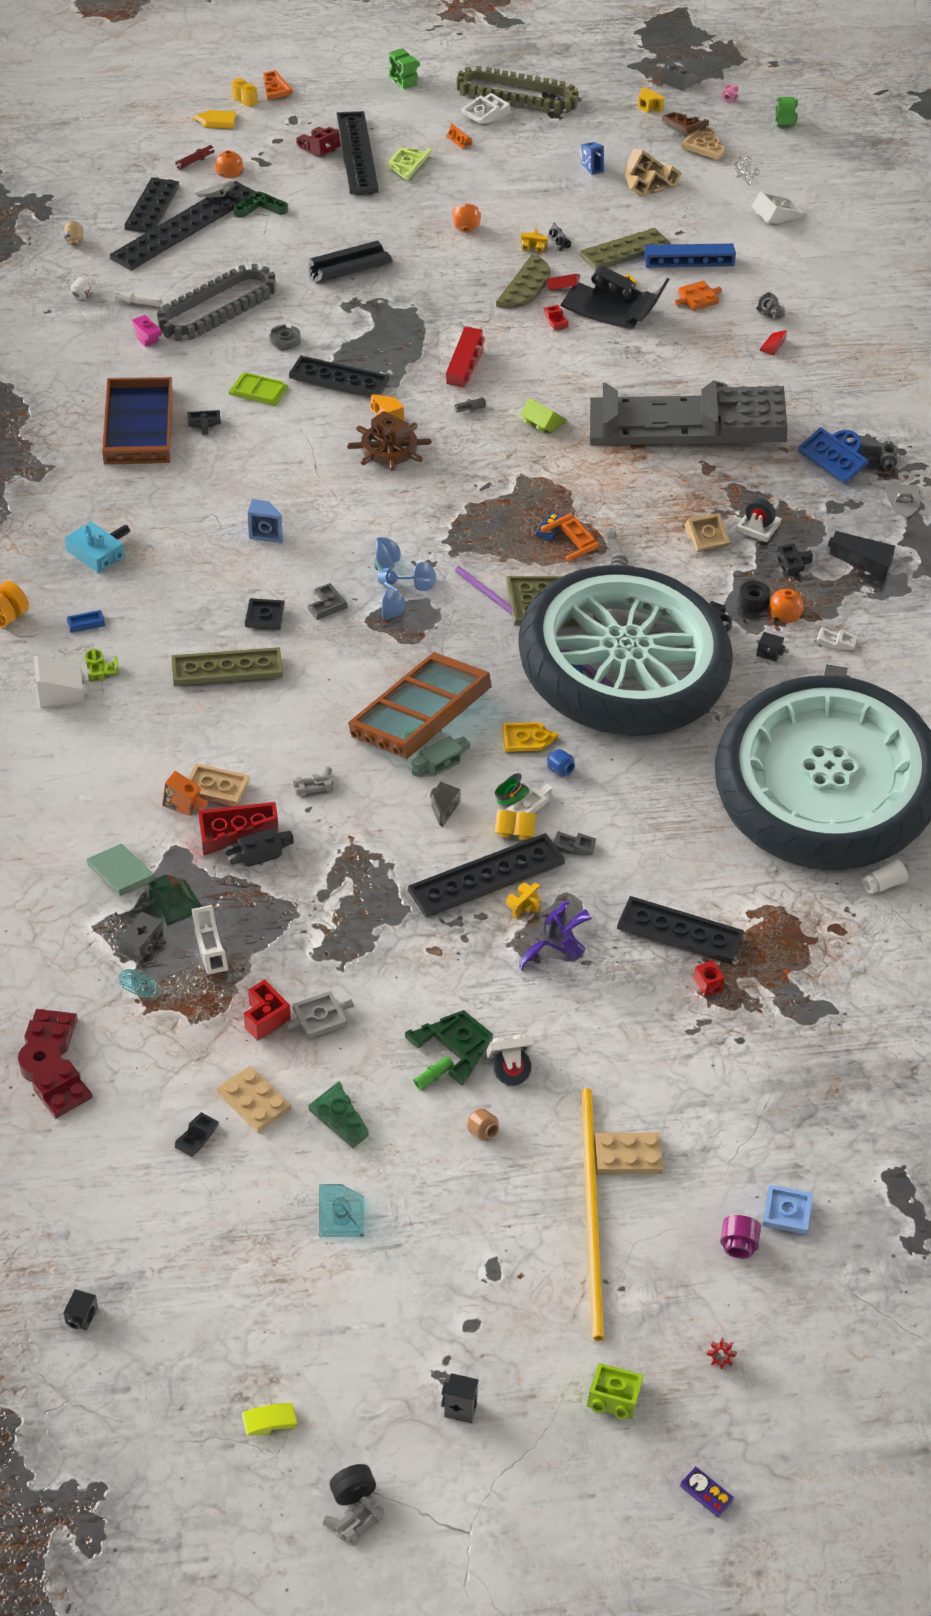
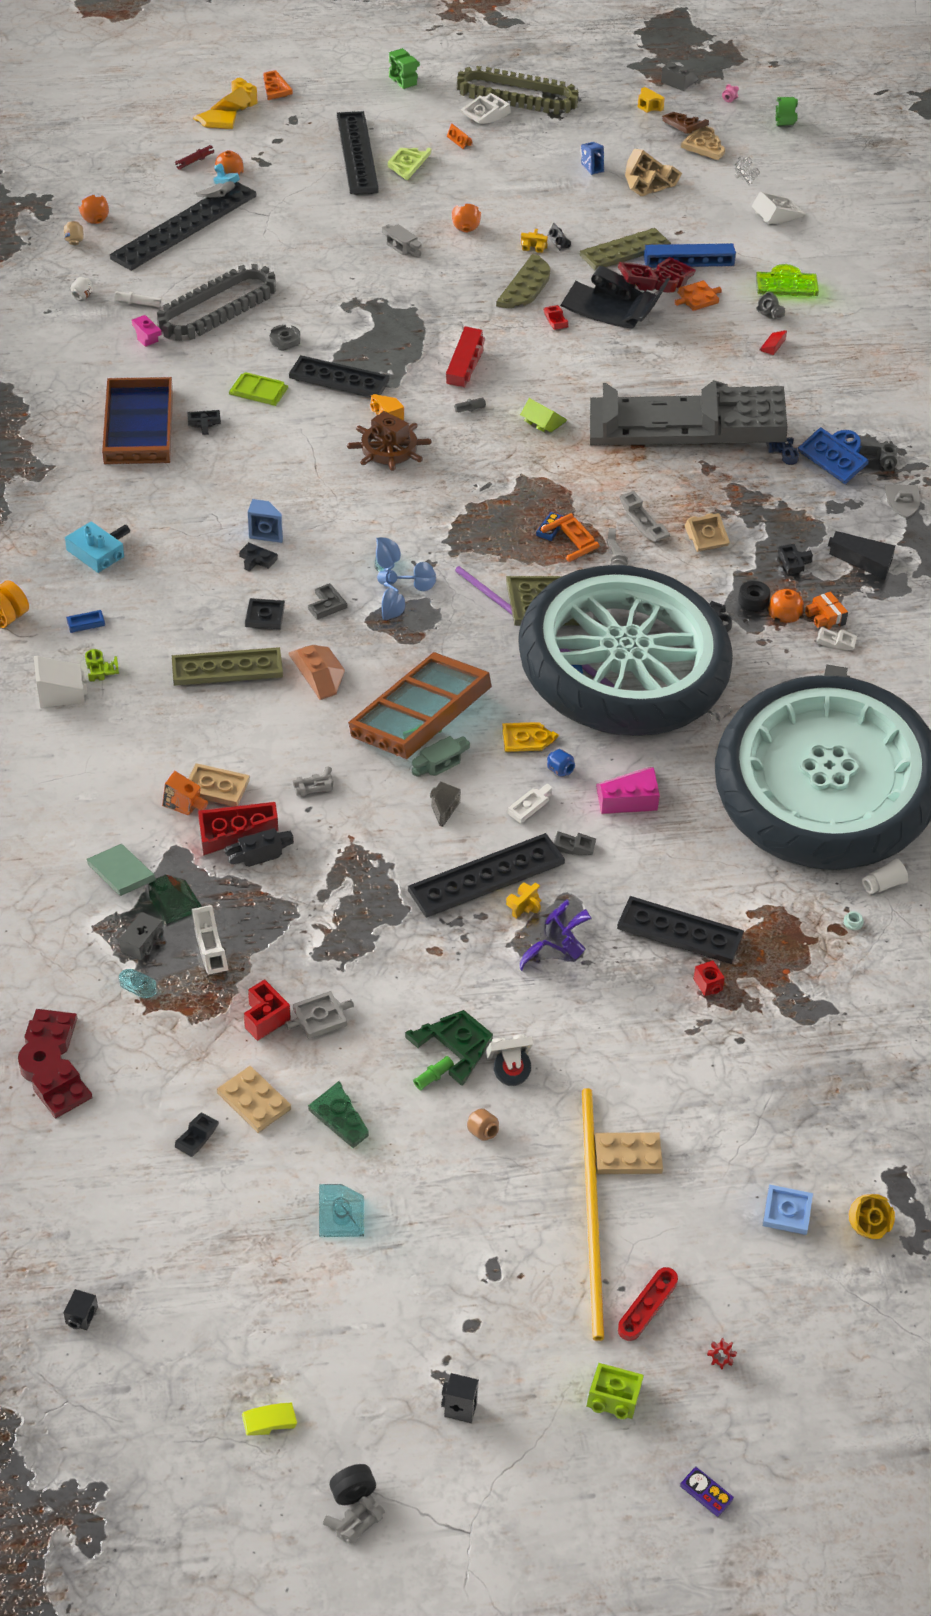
(94, 209): none -> orange cylinder
(151, 205): black plate -> none
(223, 177): none -> medium azure piece
(234, 101): none -> yellow slope
(257, 555): none -> black hinge
(260, 199): dark green beam -> none
(319, 669): none -> nougat wedge
(320, 141): dark red brick -> none
(347, 261): black piece -> none
(402, 240): none -> light grey hinge
(511, 790): green piece -> none
(515, 823): yellow brick -> none
(563, 281): red slope -> none
(629, 792): none -> dark pink wedge
(641, 519): none -> light grey slope
(647, 1303): none -> red plate
(650, 279): none -> dark red plate
(740, 1236): magenta piece -> none
(759, 520): plate -> none
(771, 646): black brick -> none
(787, 280): none -> clear neon green plate
(787, 450): none -> dark blue piece
(827, 611): none -> orange hips
(853, 920): none -> light aqua plate
(871, 1216): none -> yellow cylinder

